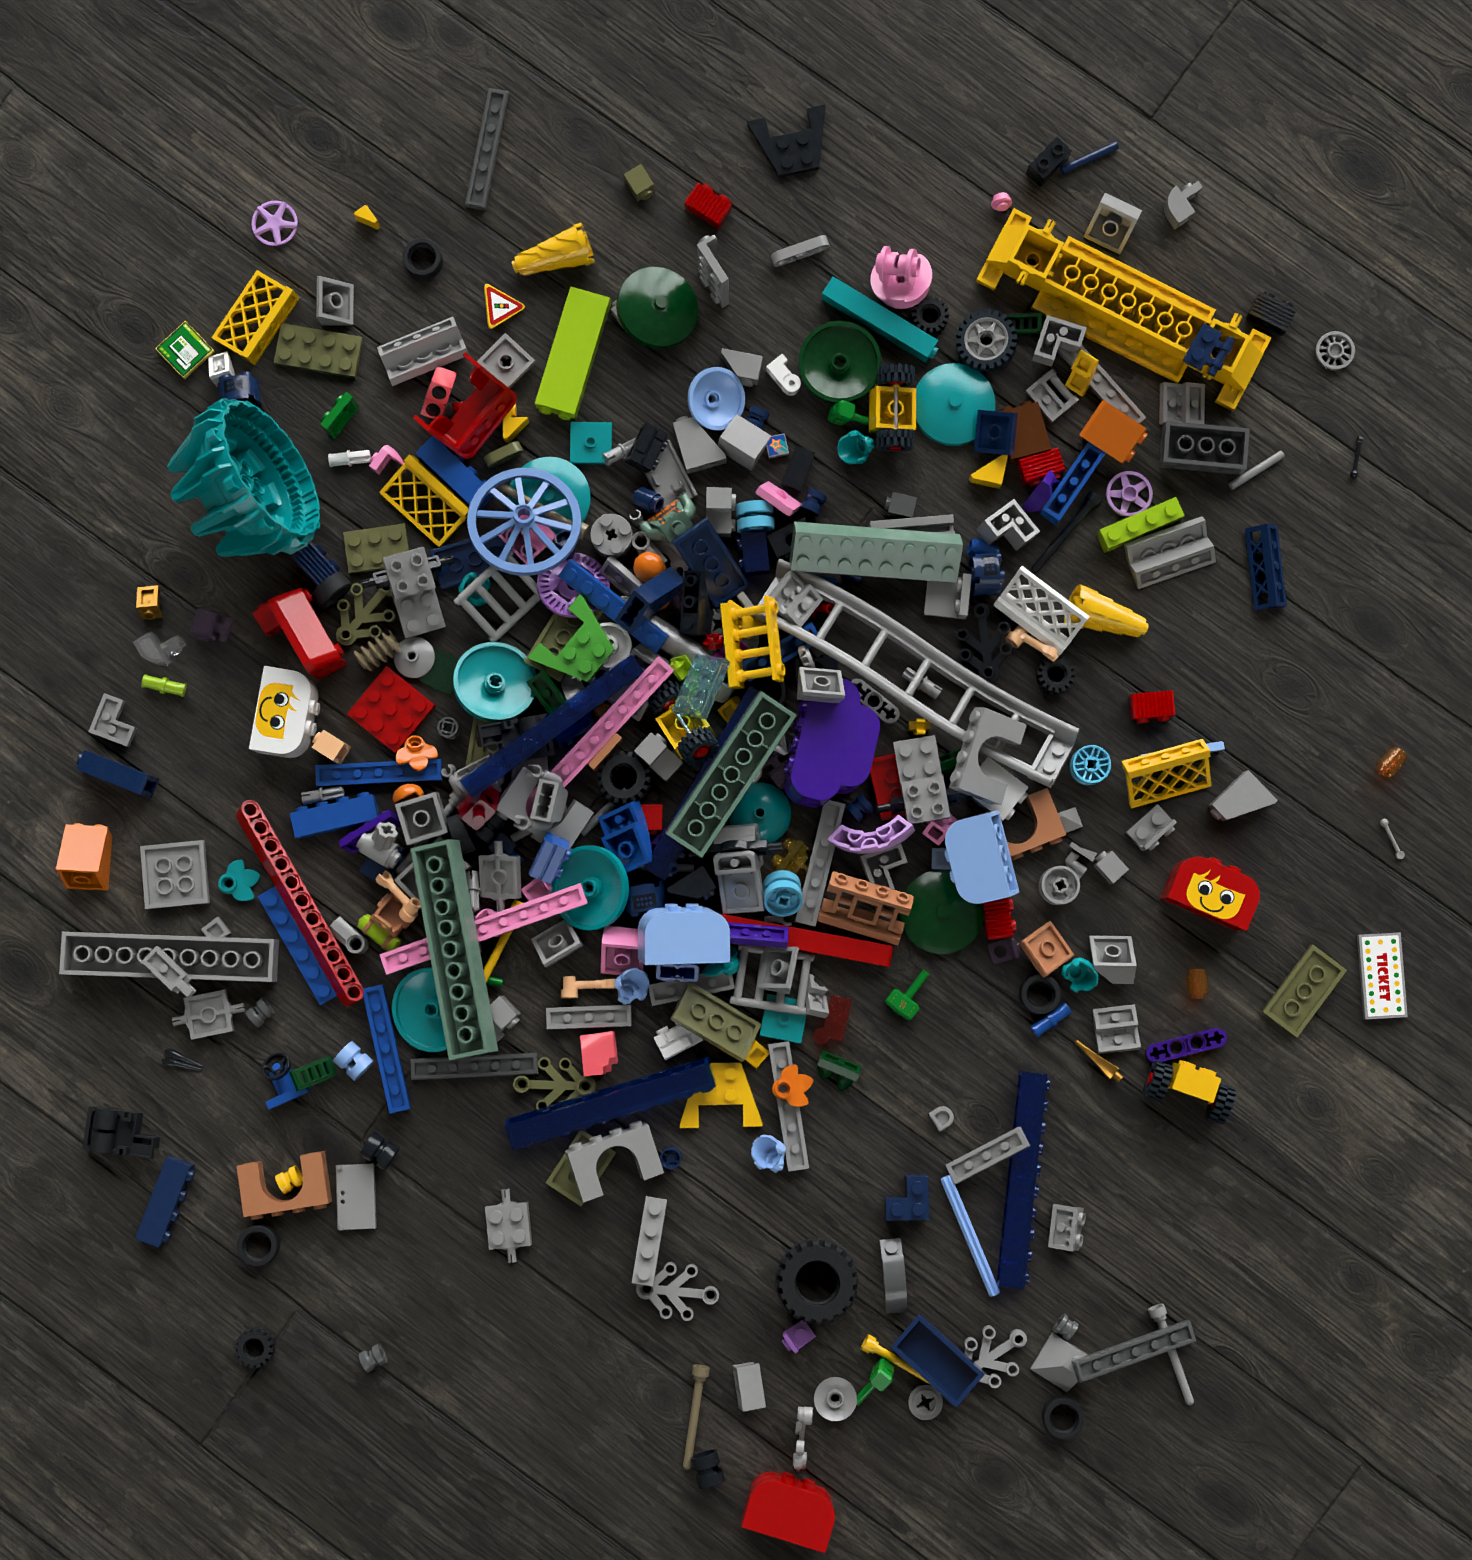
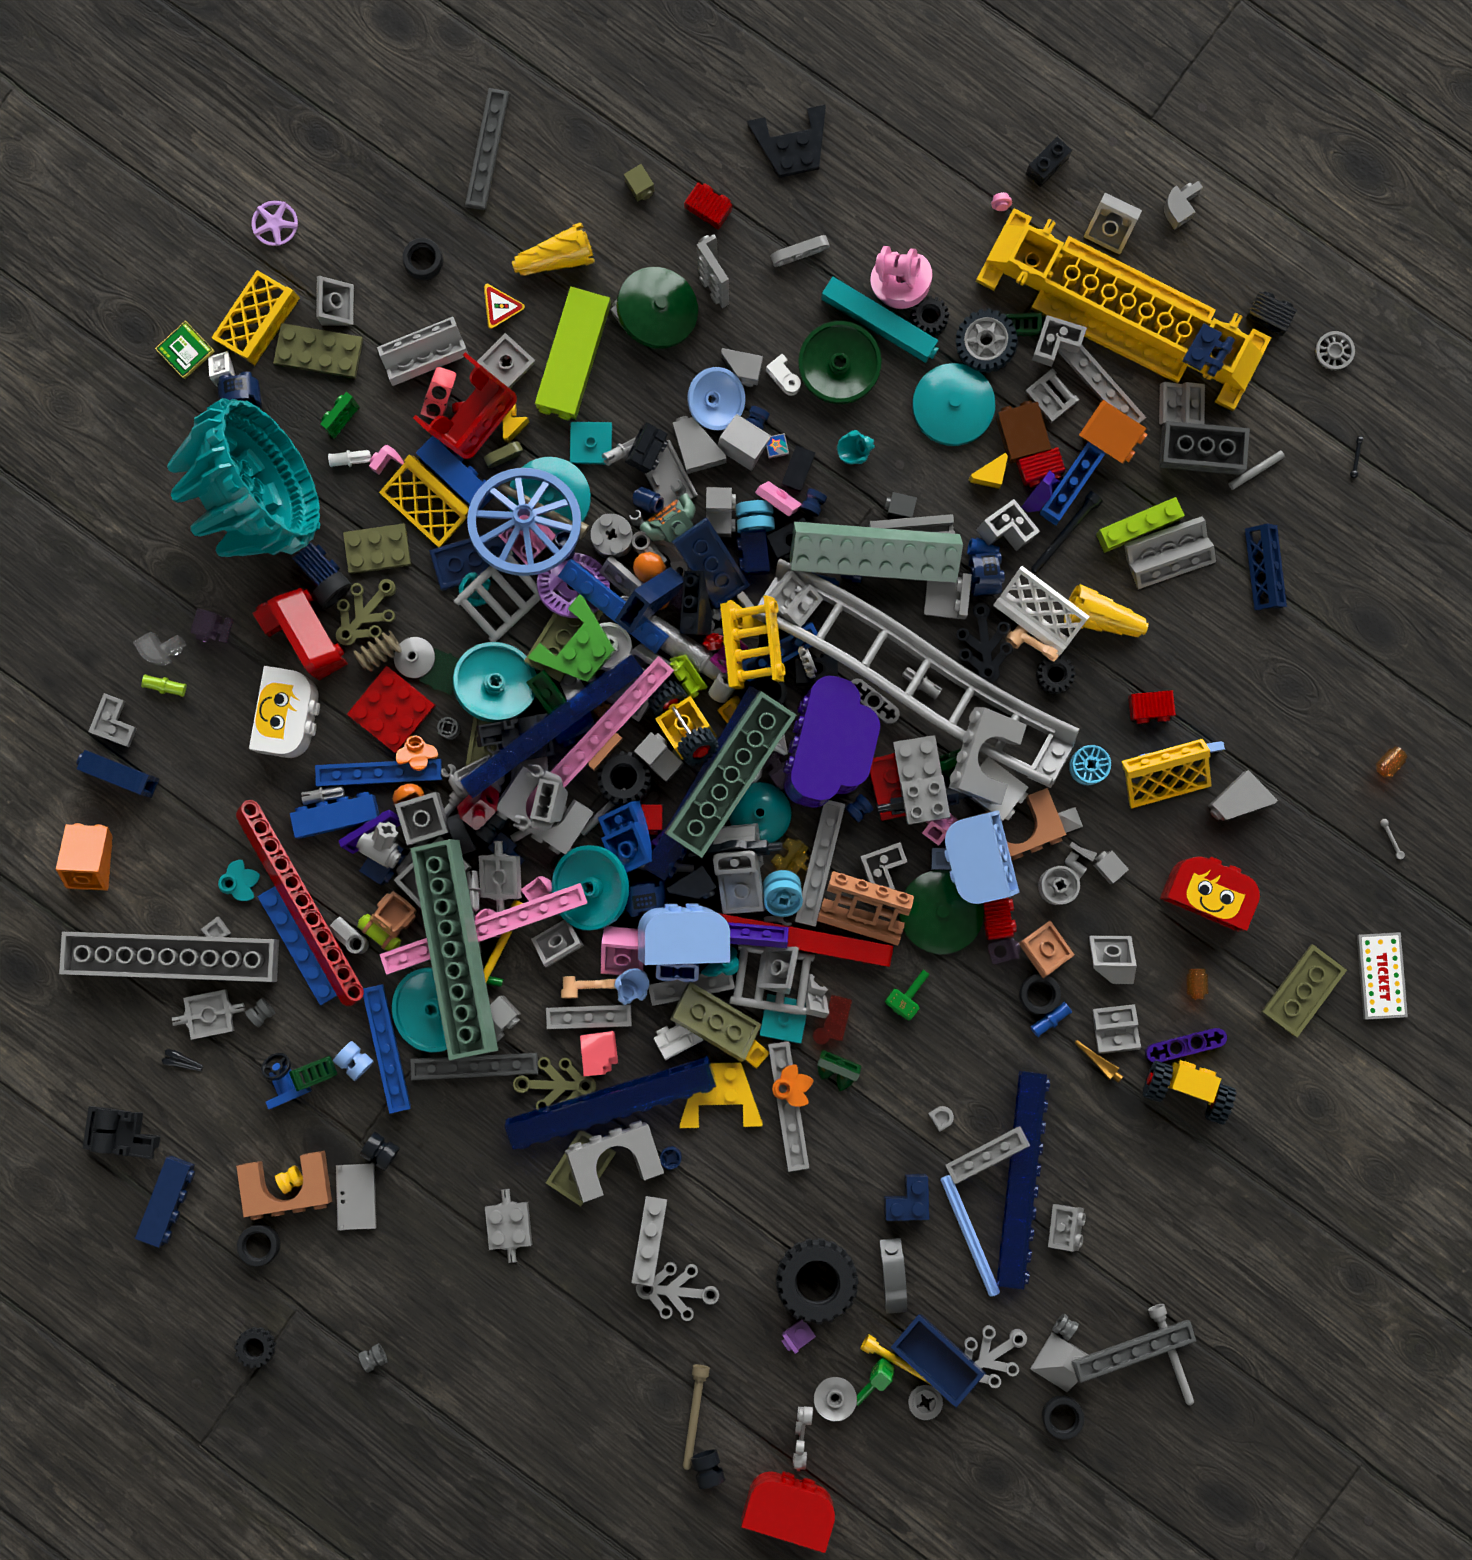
(149, 602): pearl gold bracket -> none
(168, 972): light grey hinge -> none
(175, 874): light grey plate -> none
(330, 746): light nougat piece -> none
(366, 217): yellow slope -> none
(410, 906): light nougat brick -> none
(412, 589): light grey piece -> none
(549, 858): blue brick -> none
(701, 686): clear light blue plate -> none
(749, 1386): light grey hinge -> none
(768, 1153): light blue hair -> none
(820, 685): light grey slope -> none
(822, 608): red arm -> none
(844, 412): green piece -> none
(871, 842): lavender brick -> none
(893, 408): brick -> none
(919, 726): yellow plate -> none
(995, 432): dark blue plate -> none
(1081, 975): teal hair -> none
(1082, 373): yellow slope -> none
(1089, 157): dark blue bar -> none
(1128, 493): lavender wheel -> none
(1150, 828): light grey bracket -> none

